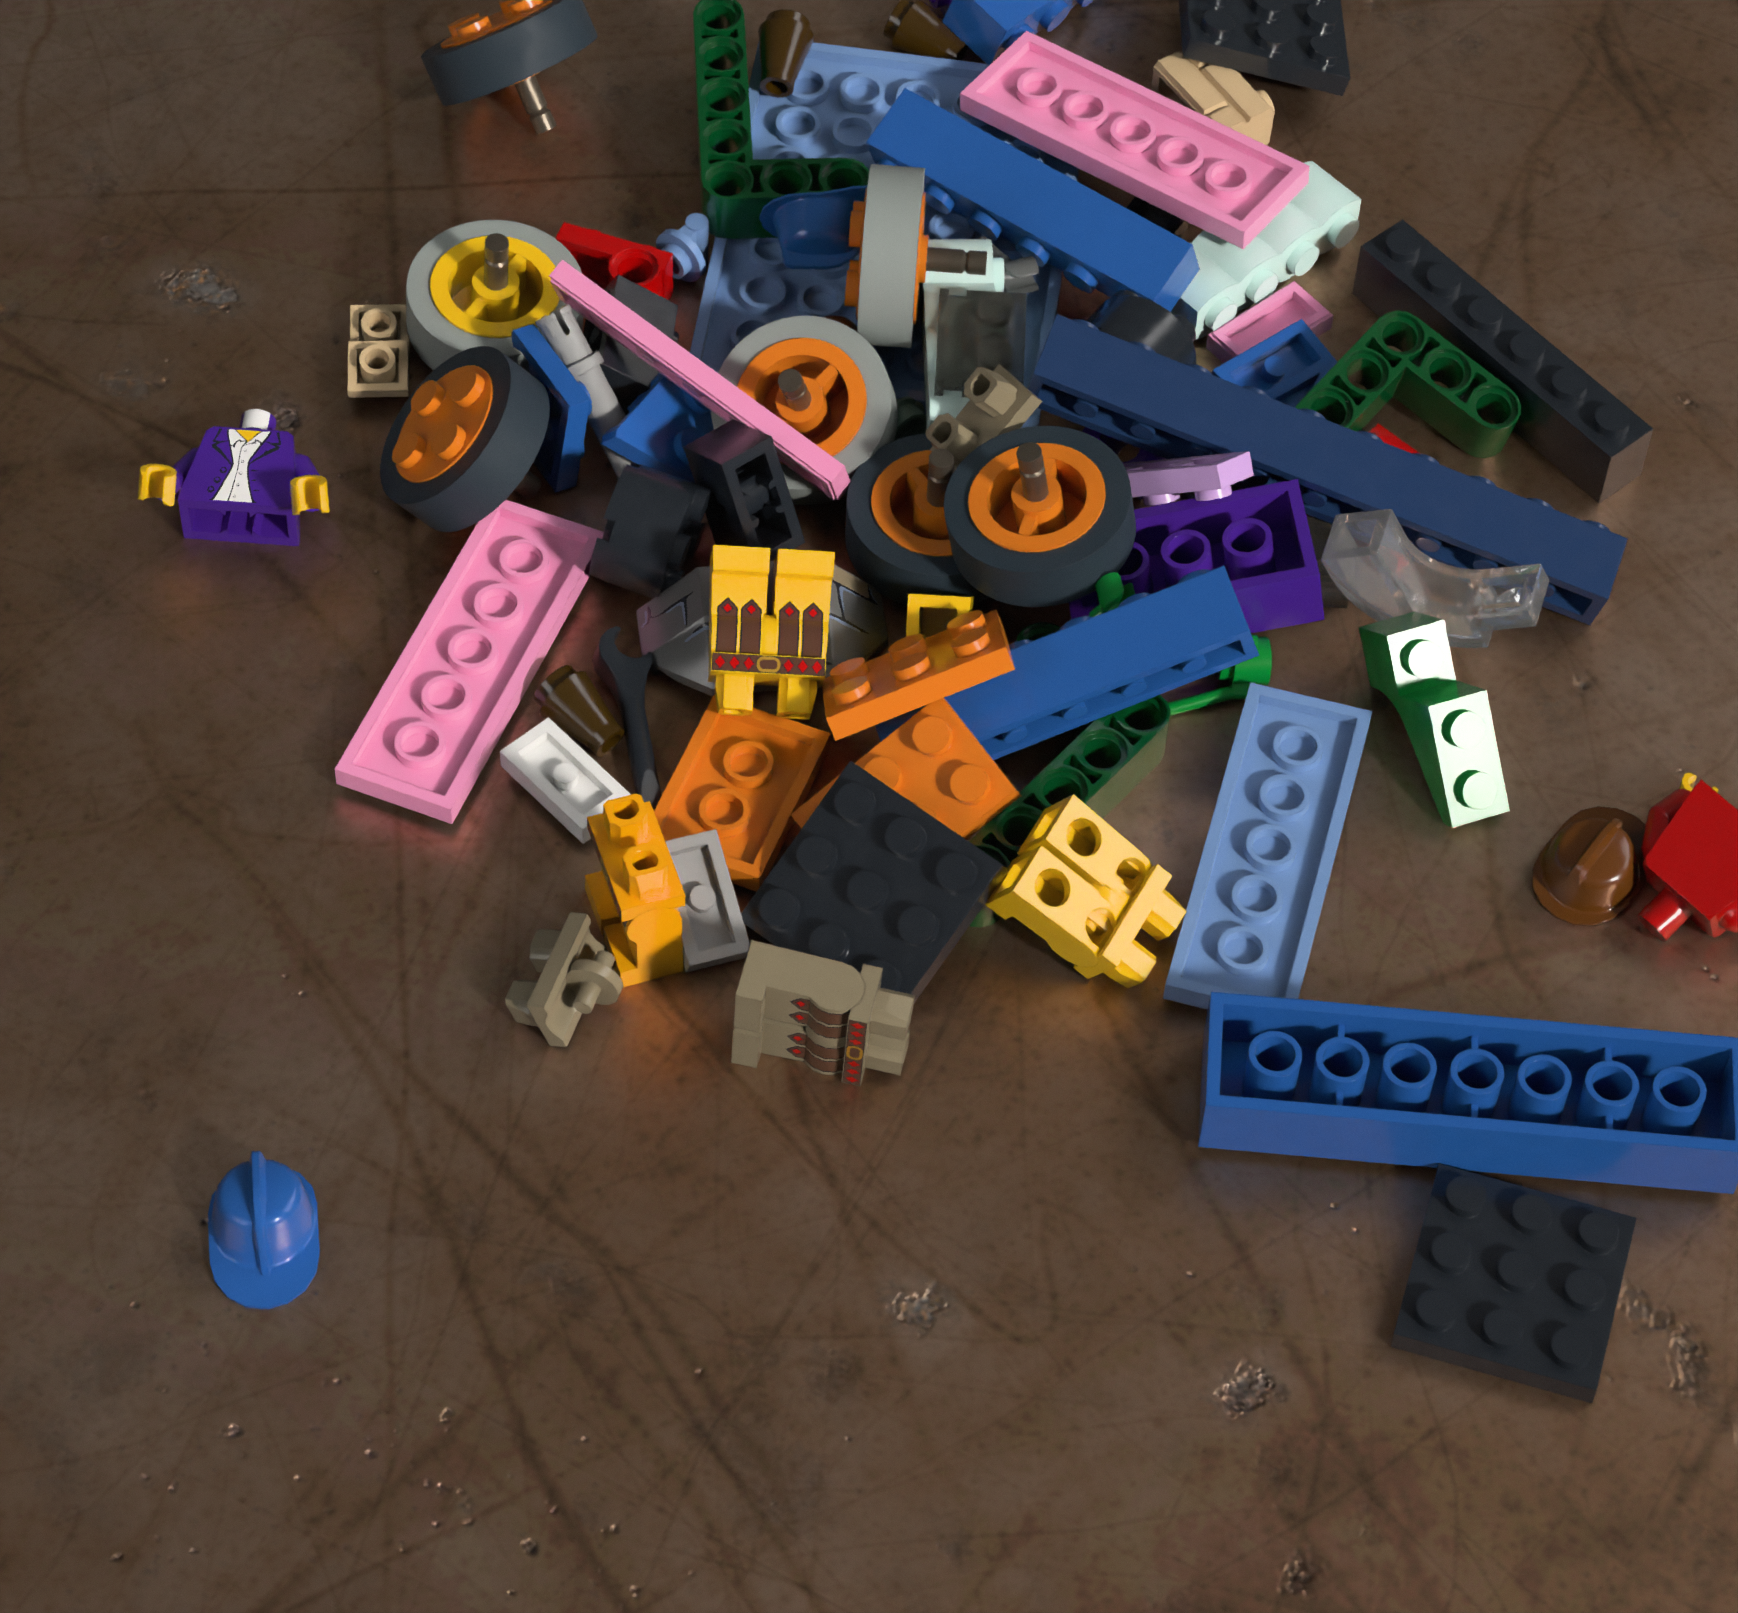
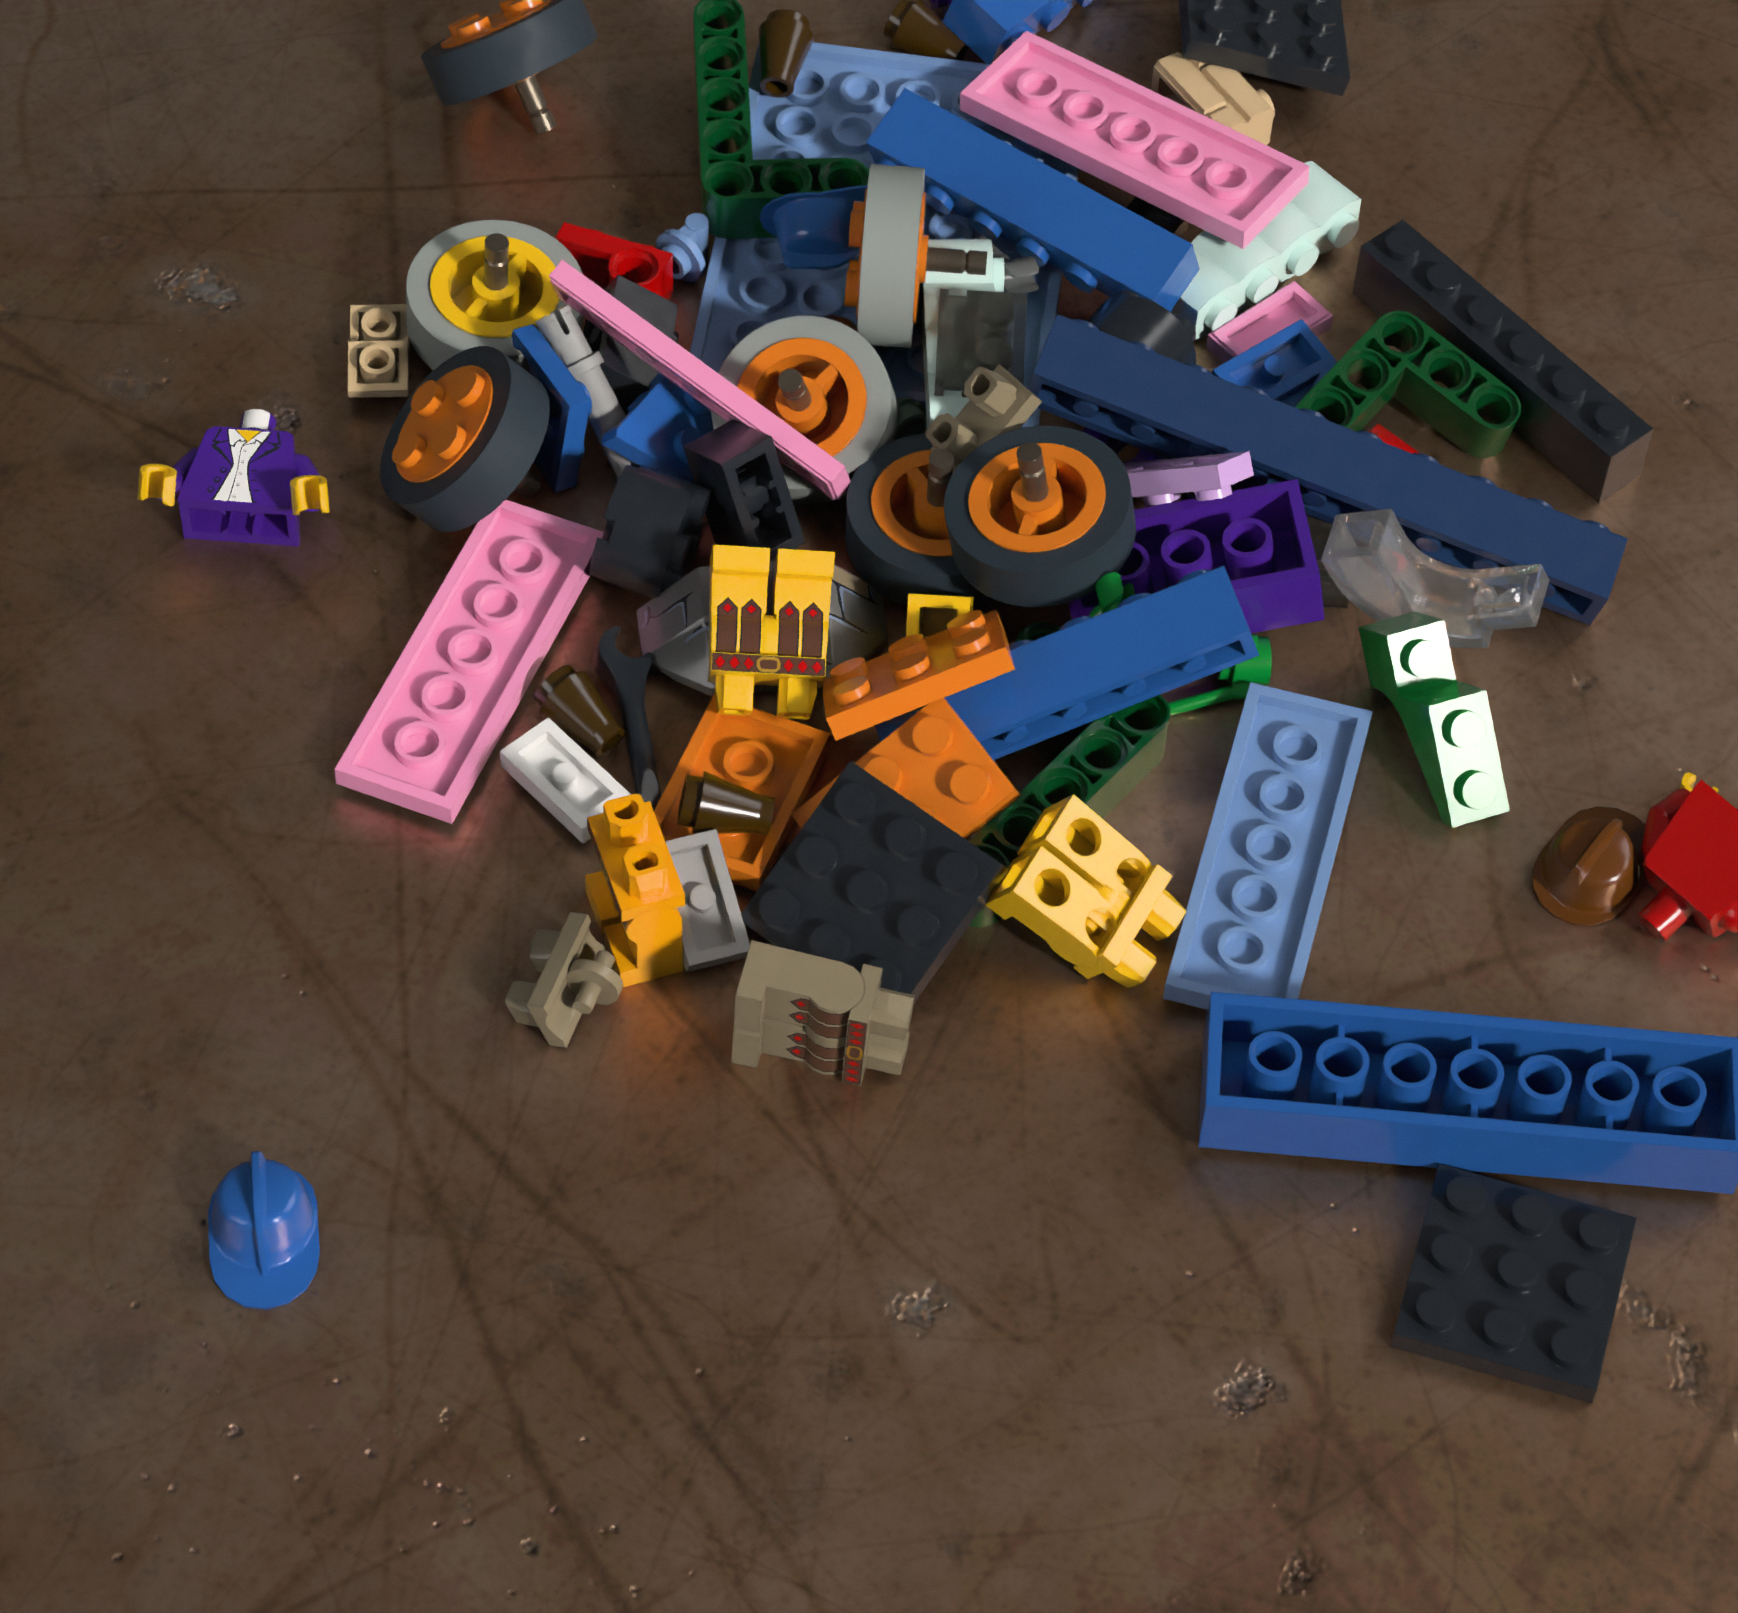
(724, 806): none -> dark brown cone

